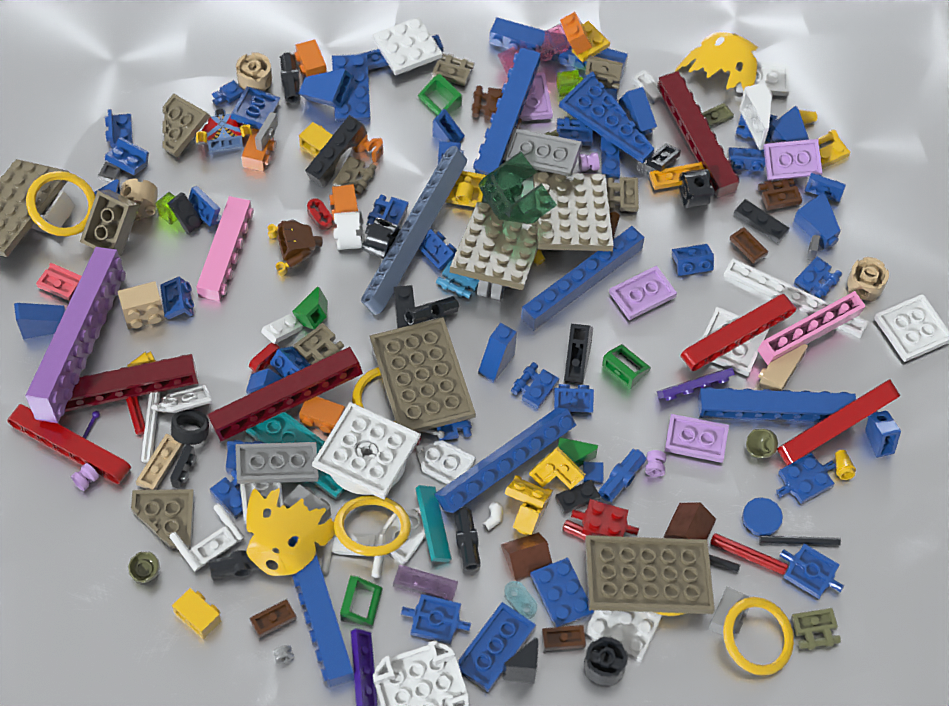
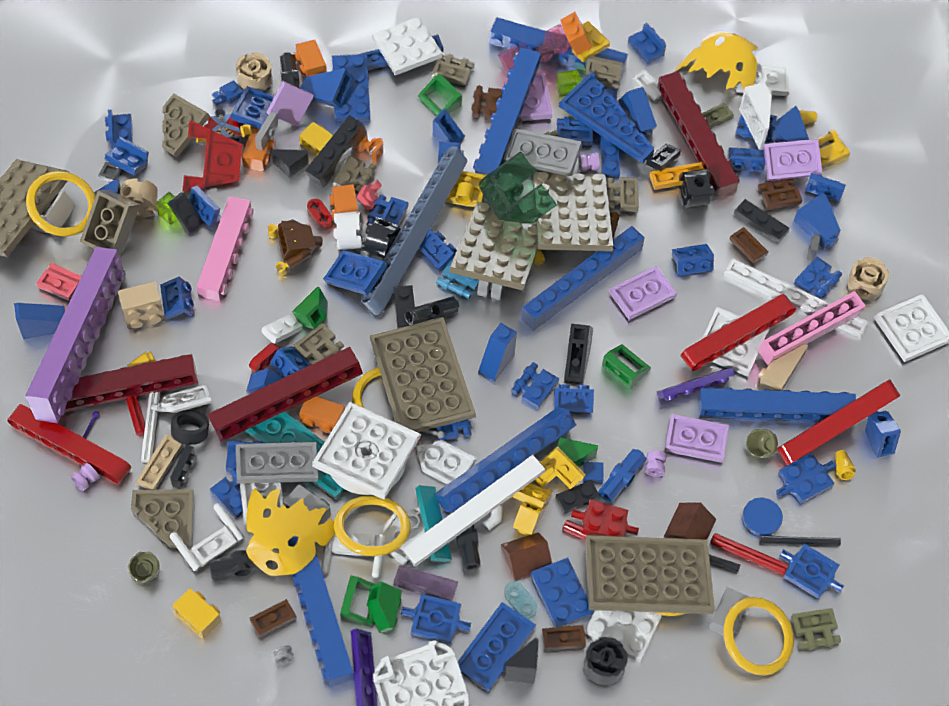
(221, 159): none -> red wing
(290, 103): none -> lavender tile
(290, 160): none -> black slope
(355, 272): none -> blue plate
(367, 195): none -> coral plate
(384, 605): none -> green slope
(473, 510): none -> white tile
(648, 44): none -> blue bracket

